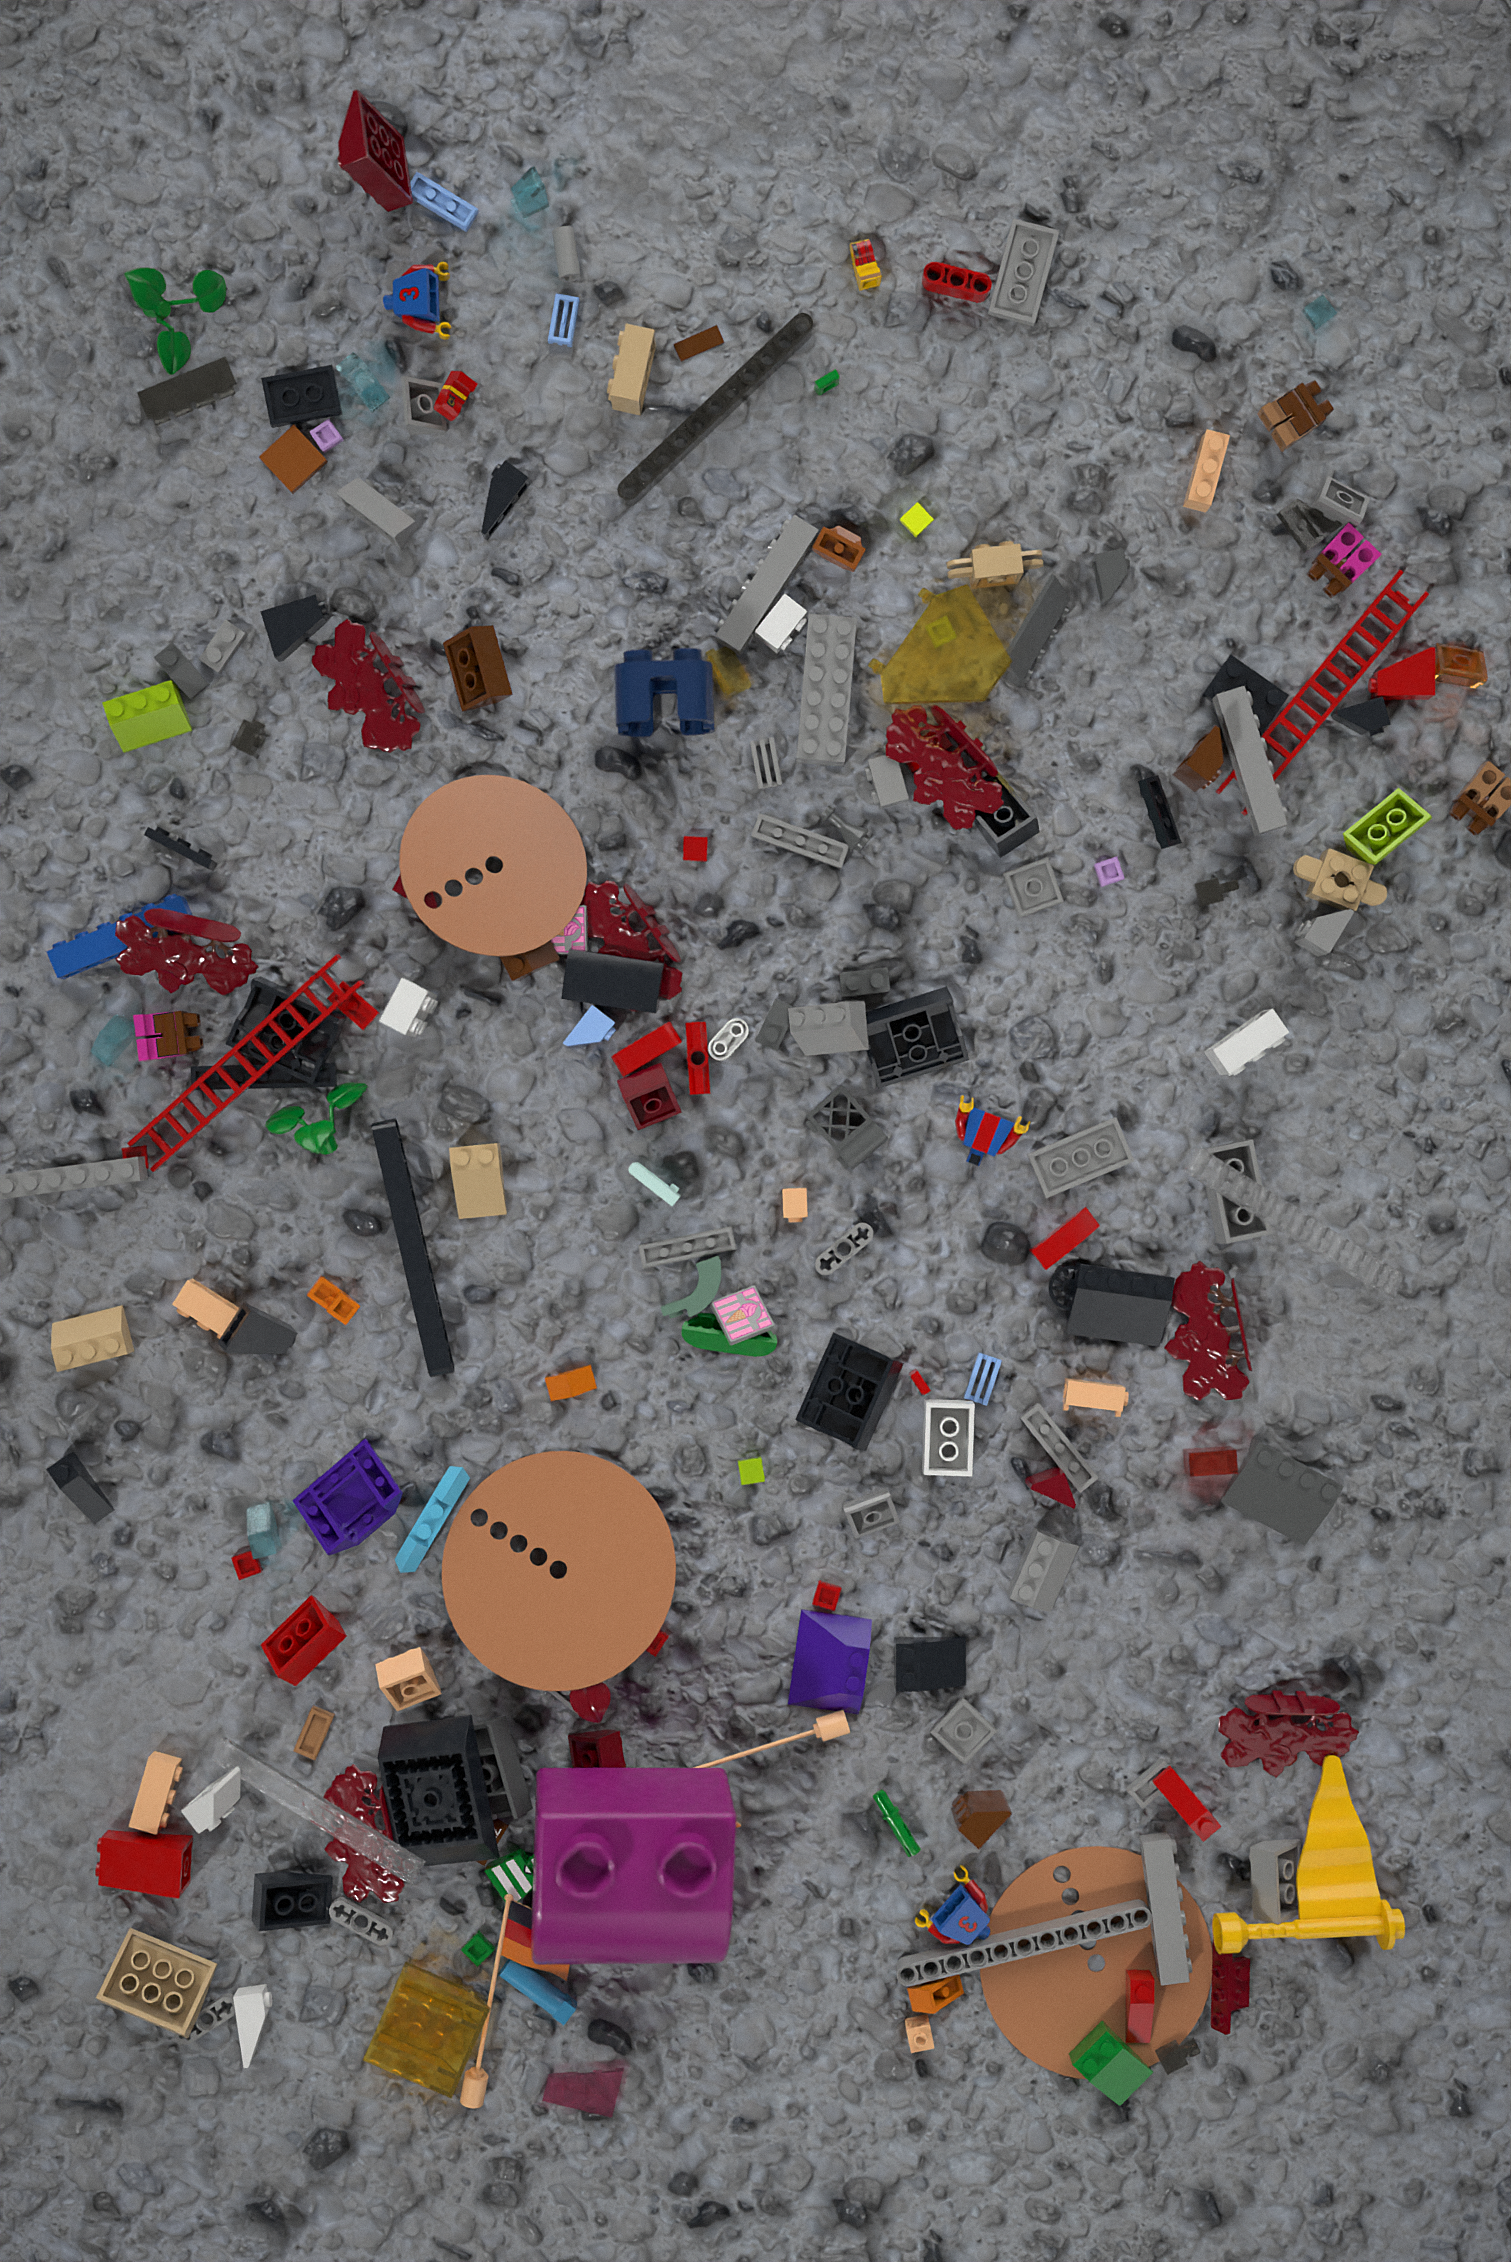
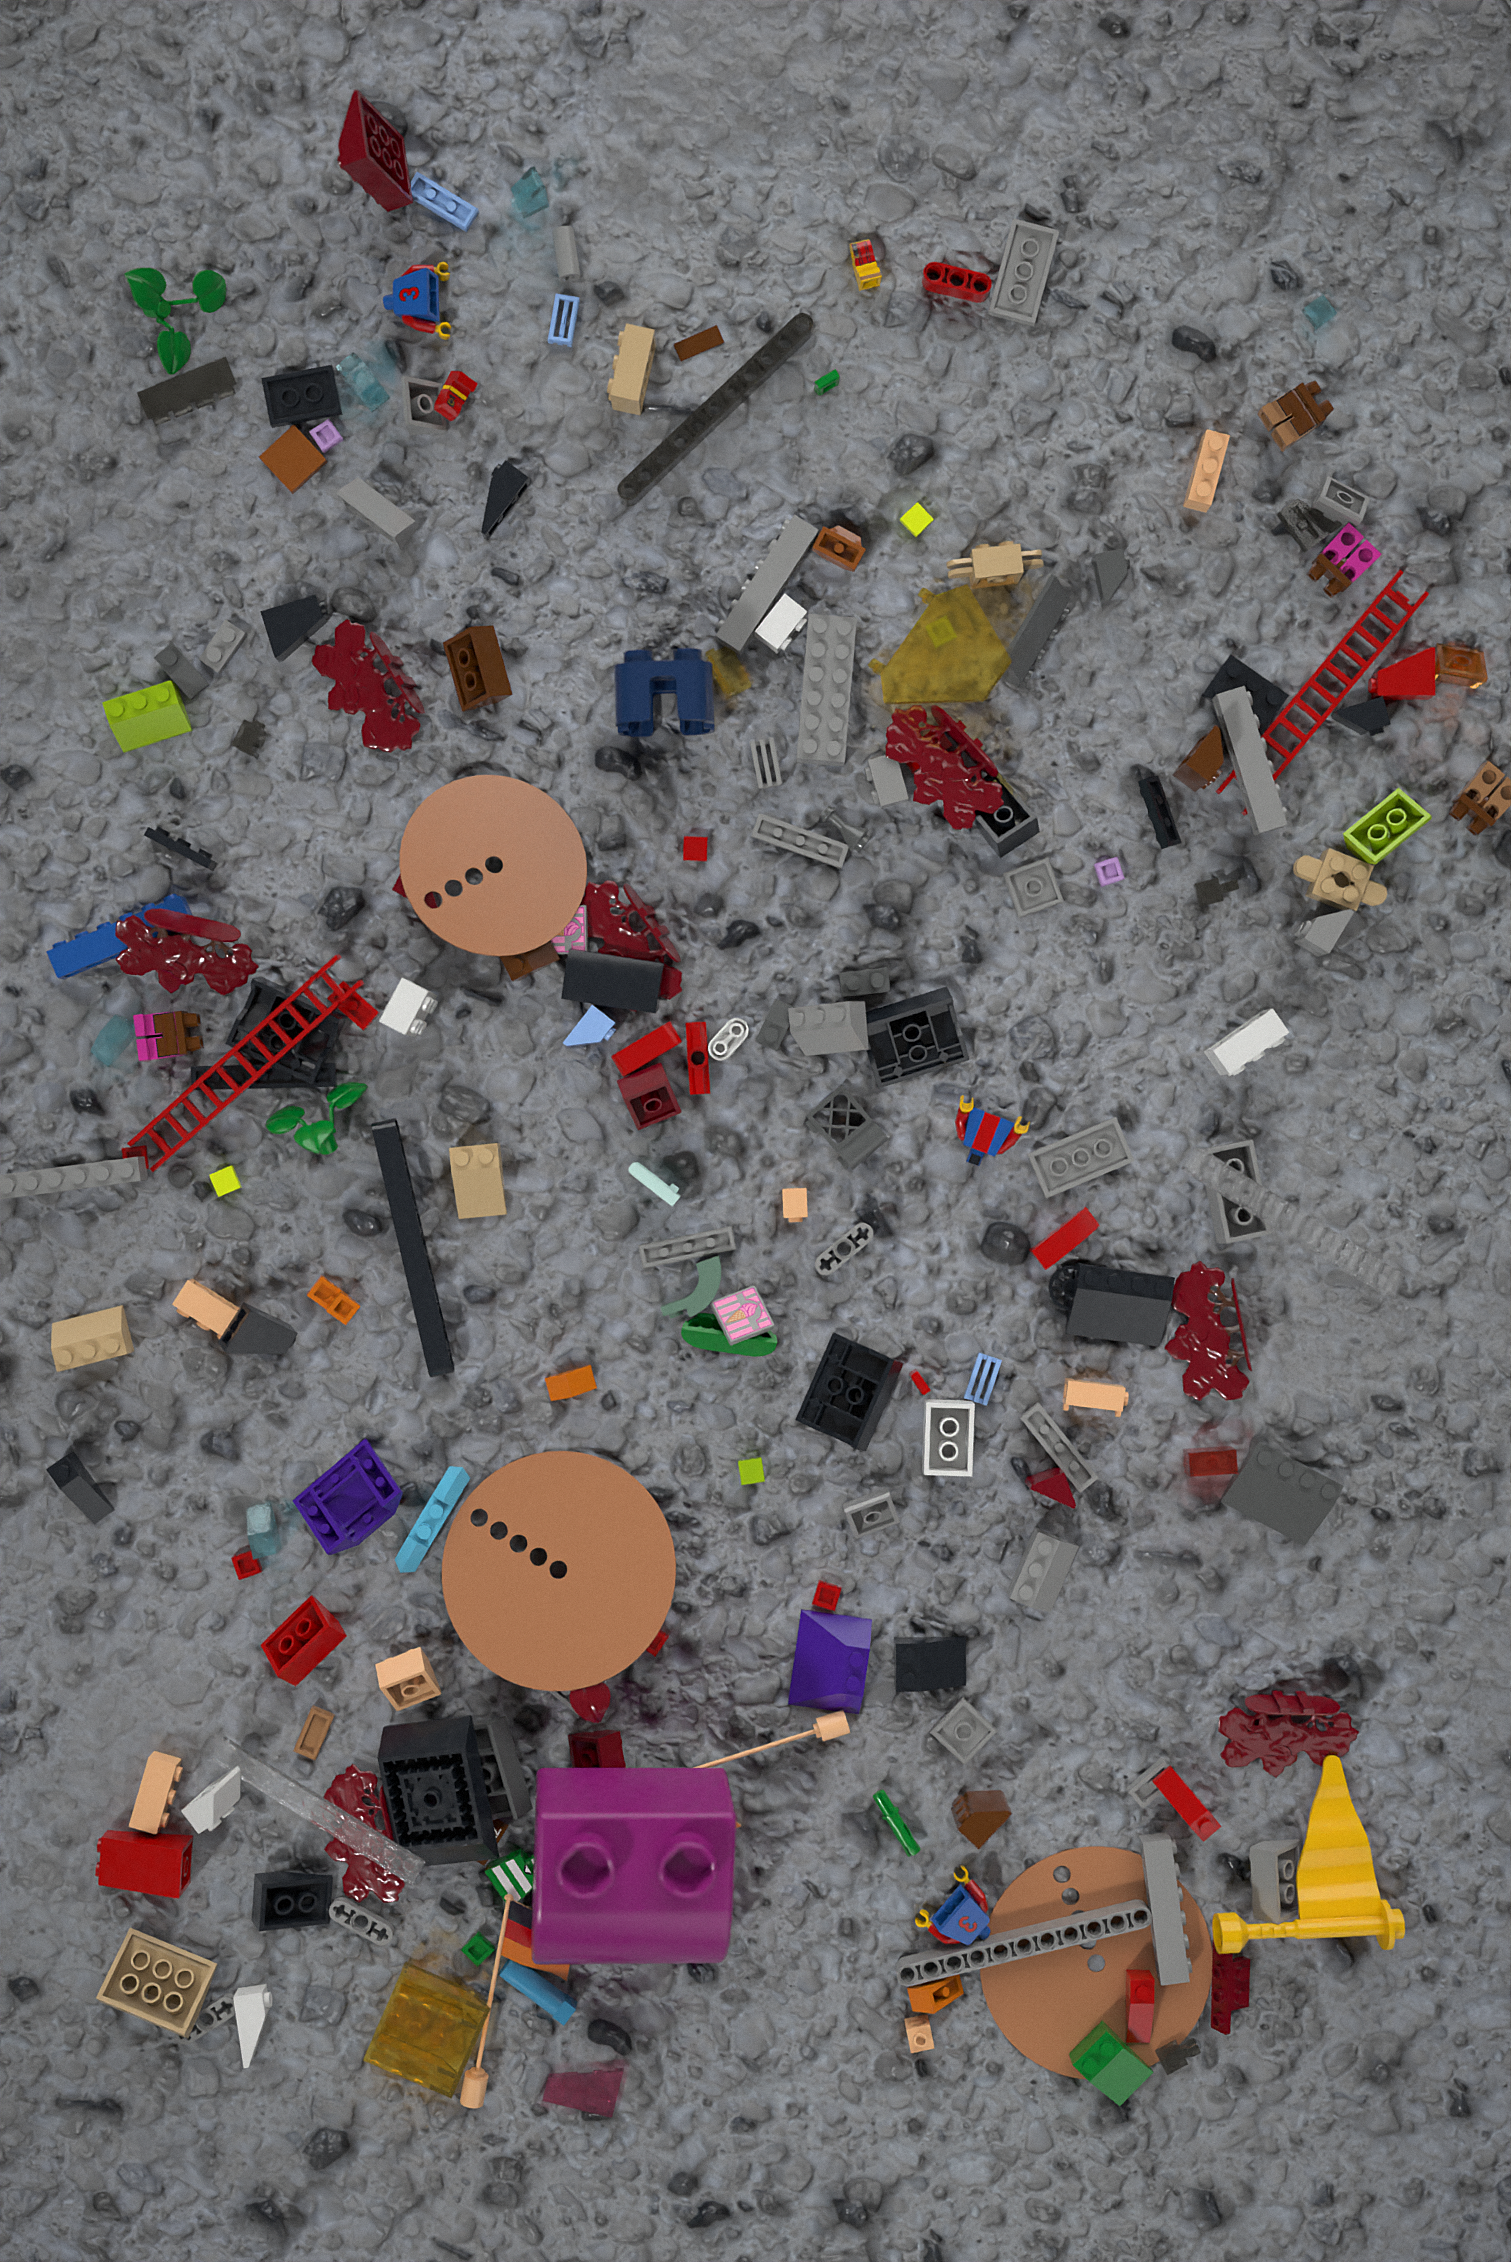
(225, 1181): none -> neon yellow tile

